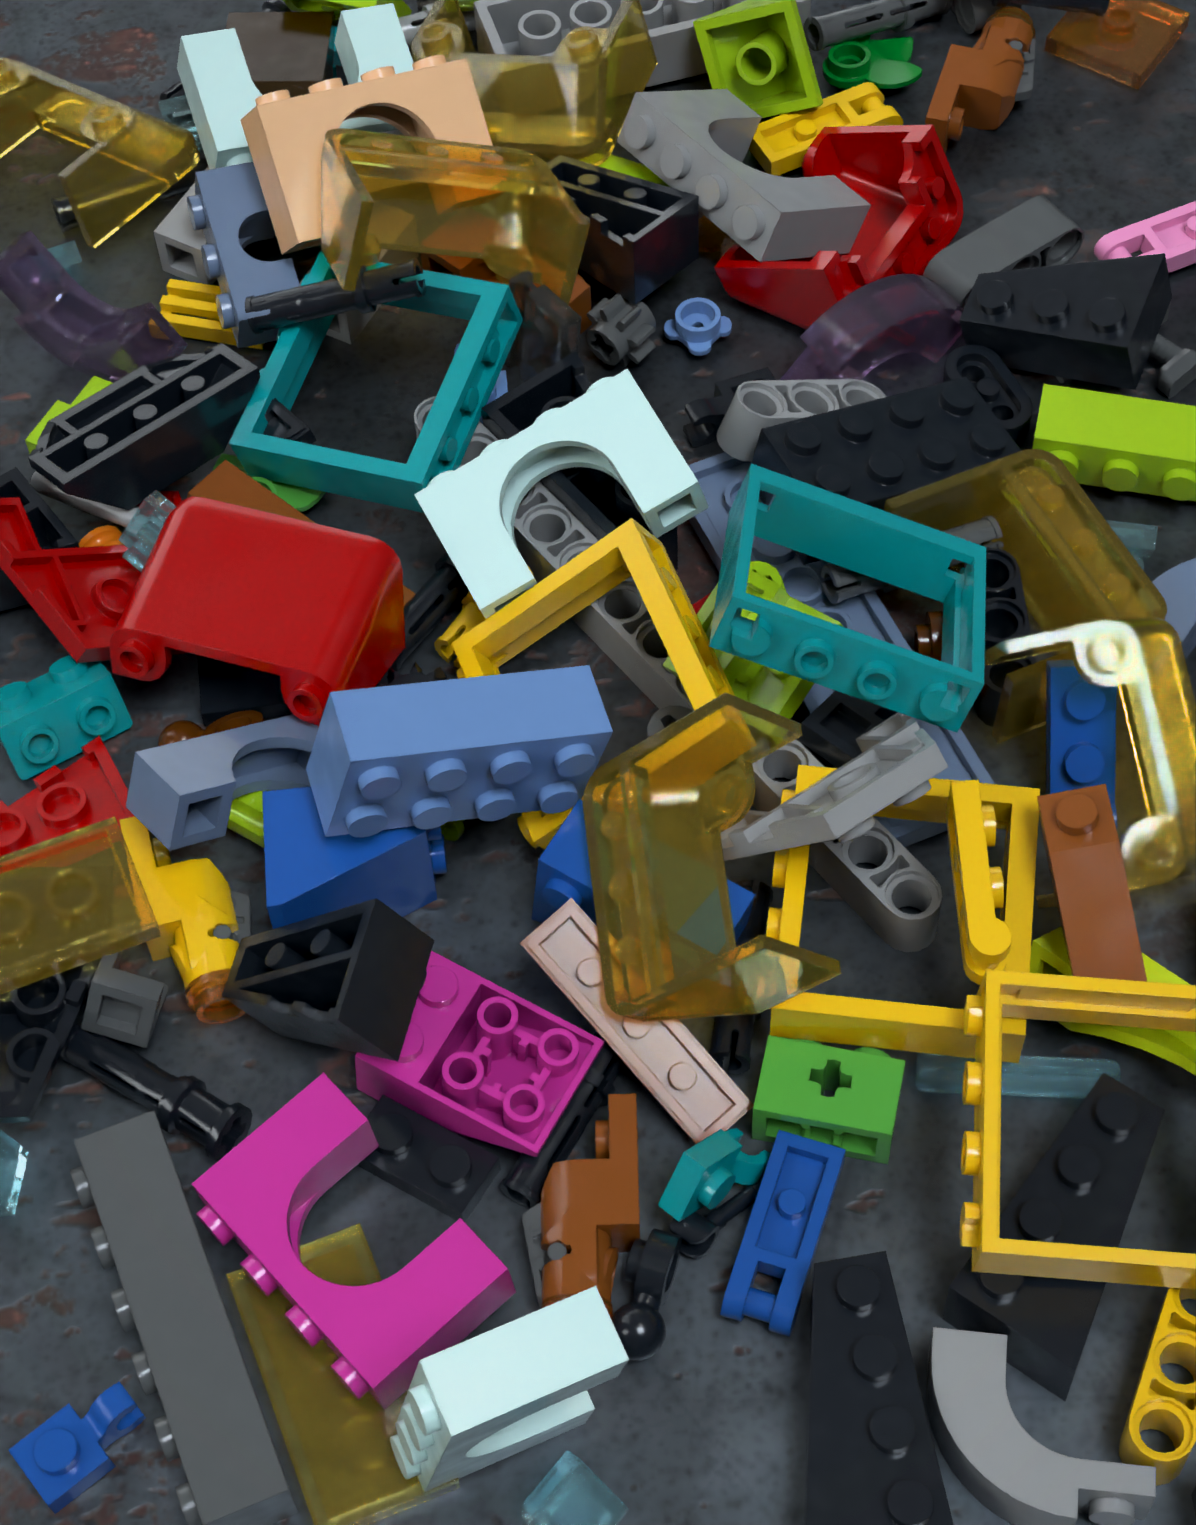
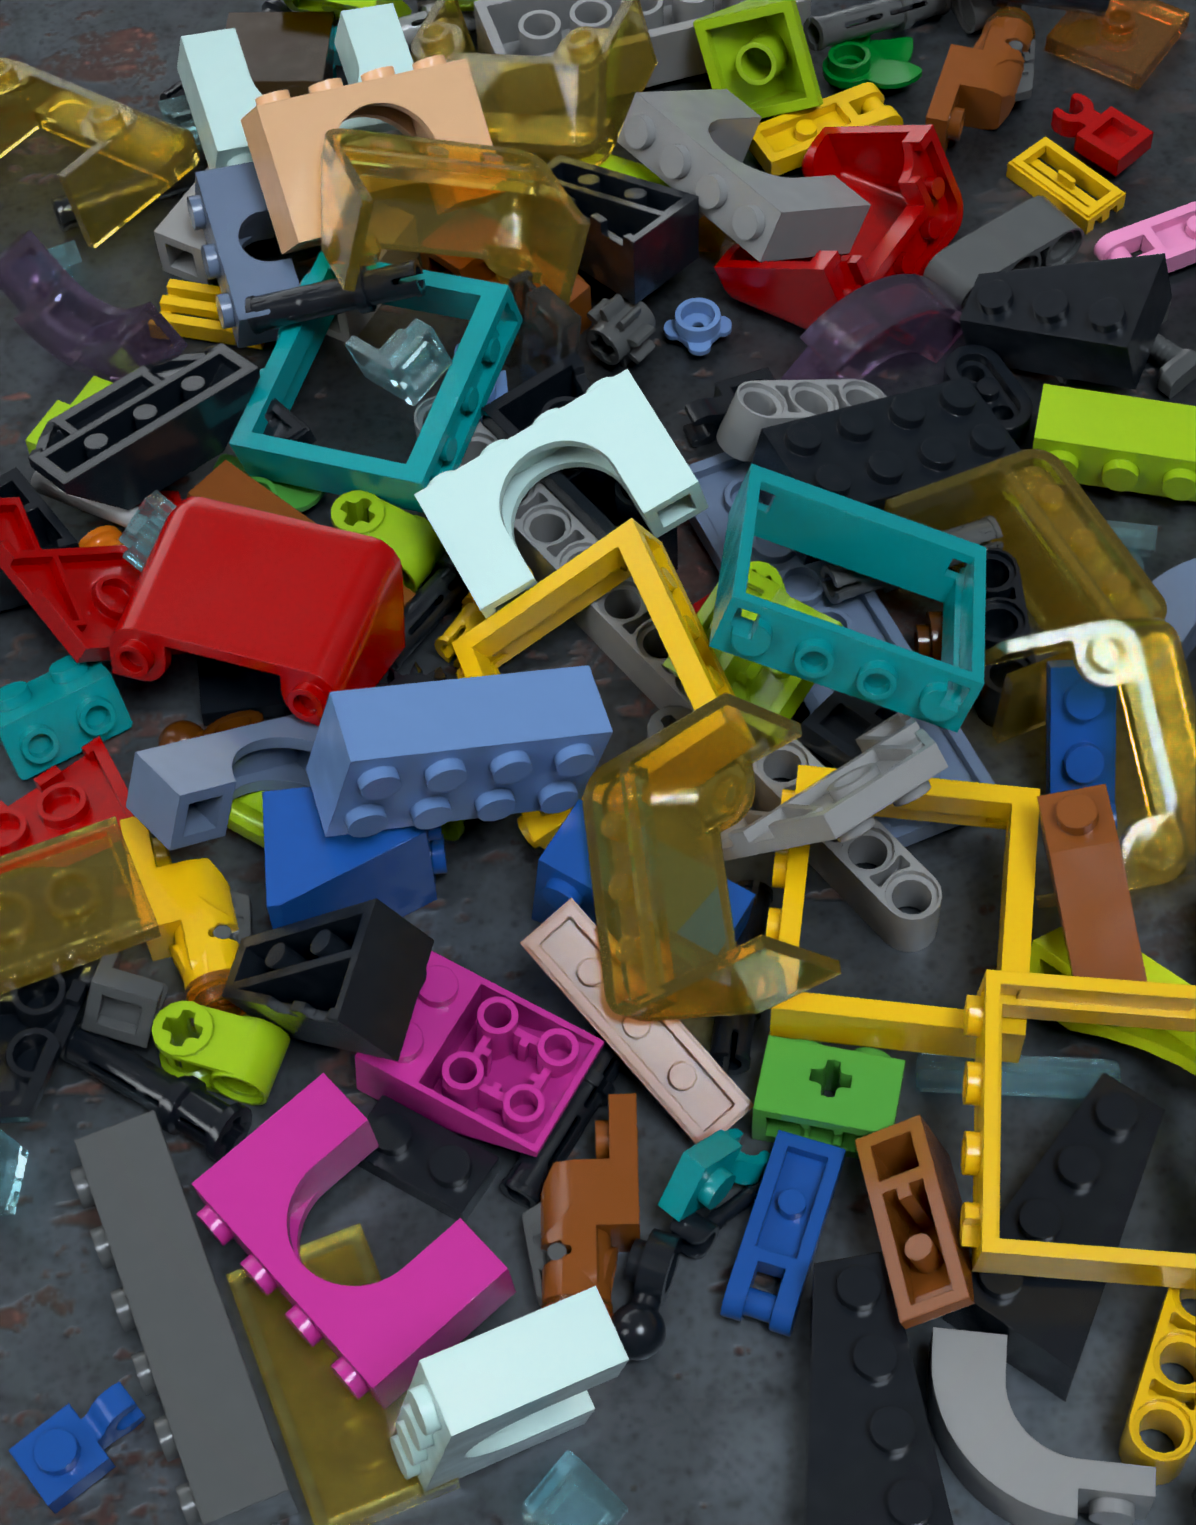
(222, 1049): none -> lime piece
(406, 363): none -> clear light blue panel
(406, 533): none -> lime piece
(917, 1220): none -> dark orange slope
(976, 885): yellow plate -> none
(1060, 187): none -> yellow tile
(1104, 138): none -> red plate

